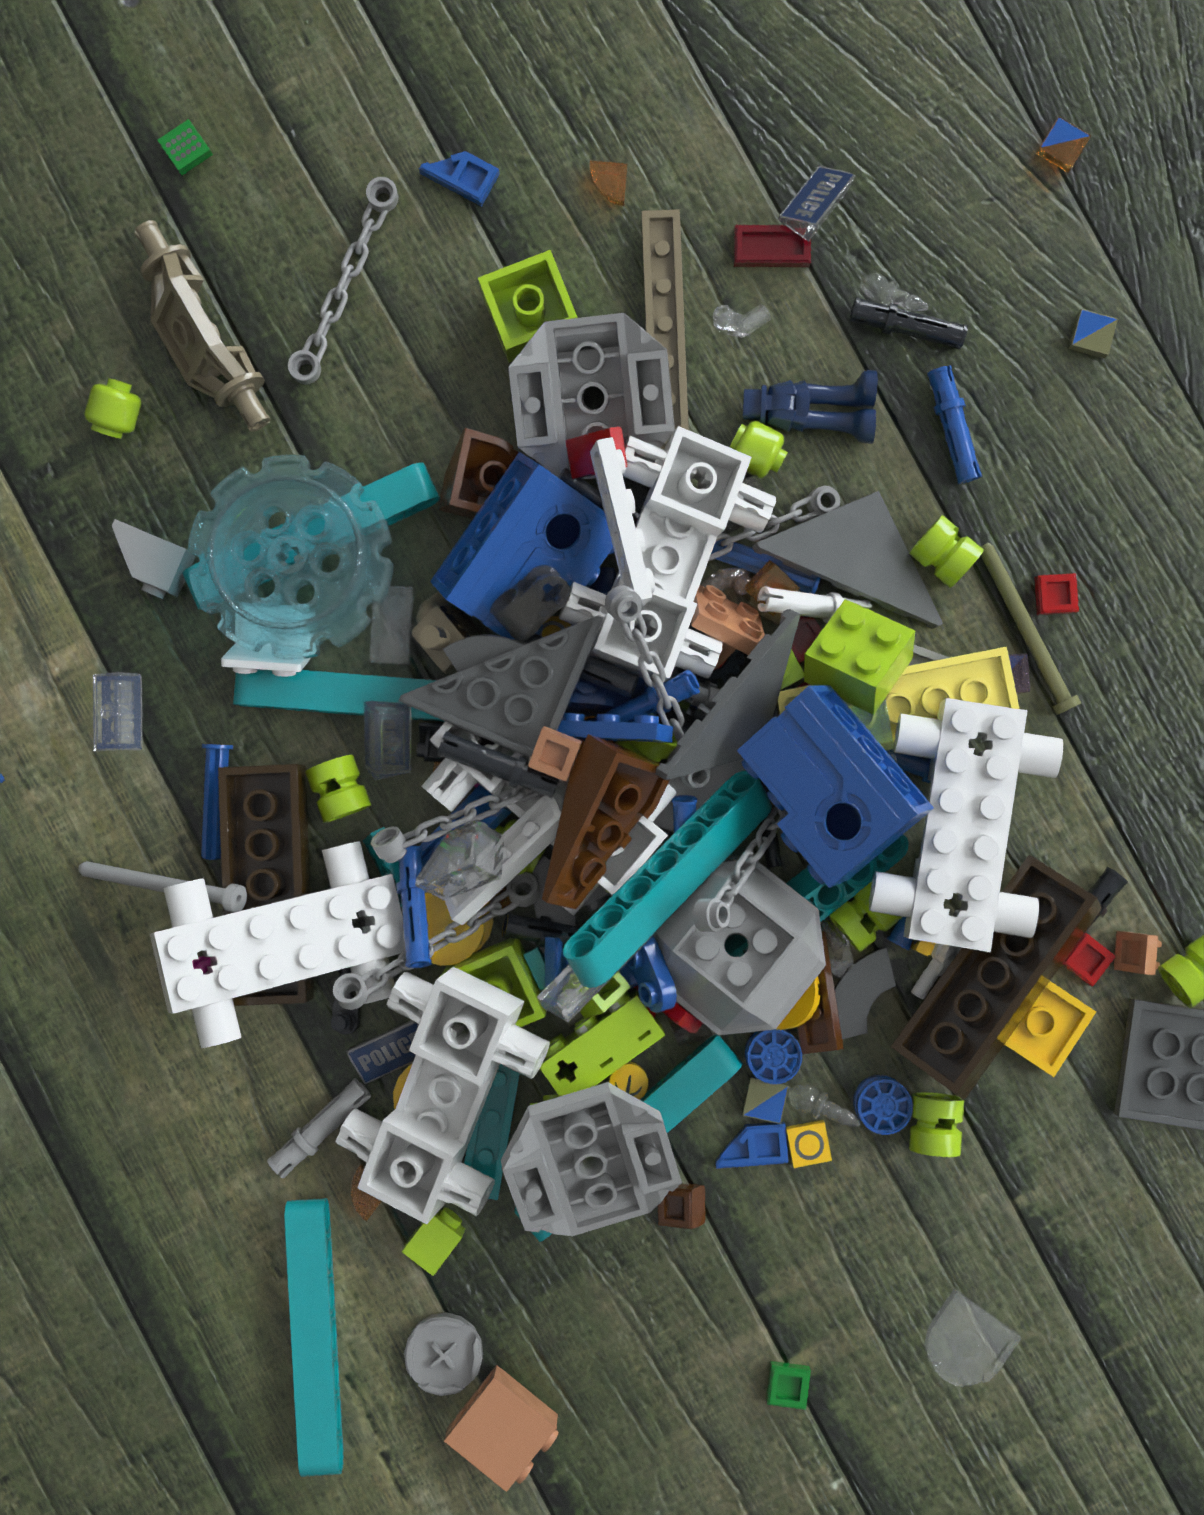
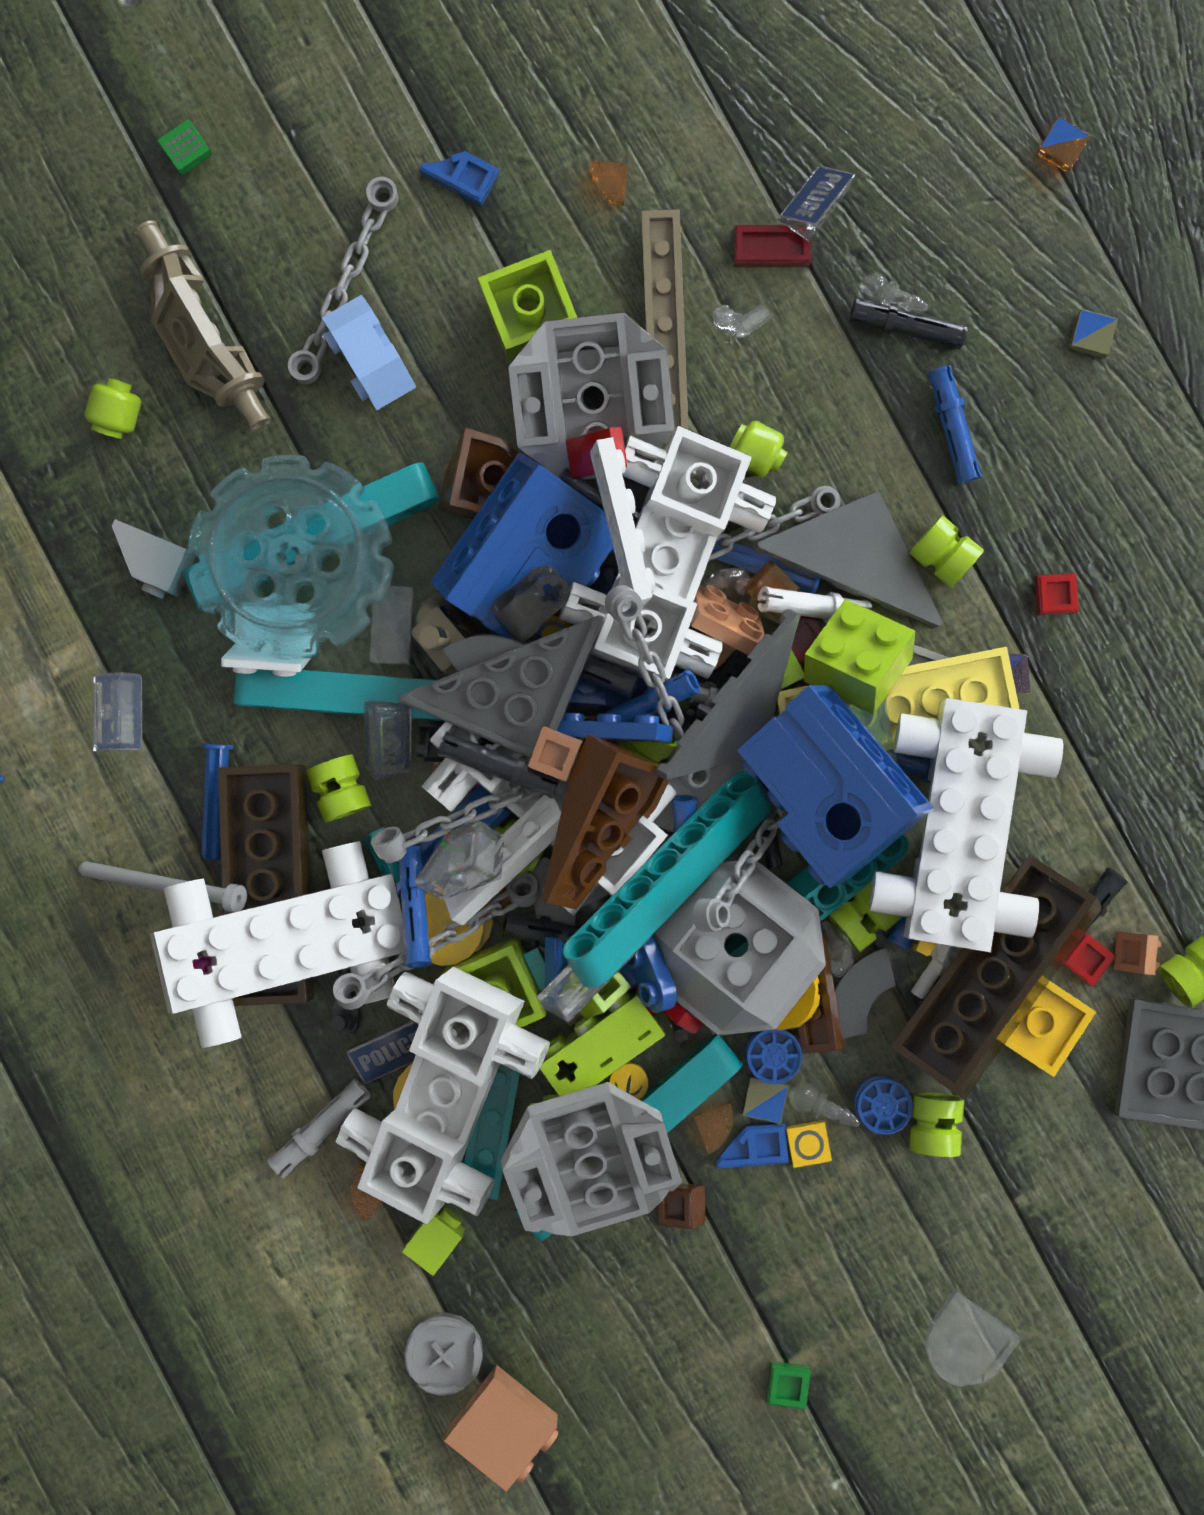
(314, 1337): teal beam -> none
(369, 353): none -> light blue brick
(715, 1125): none -> clear orange tile
(788, 406): dark blue piece -> none
(1028, 631): olive bar -> none

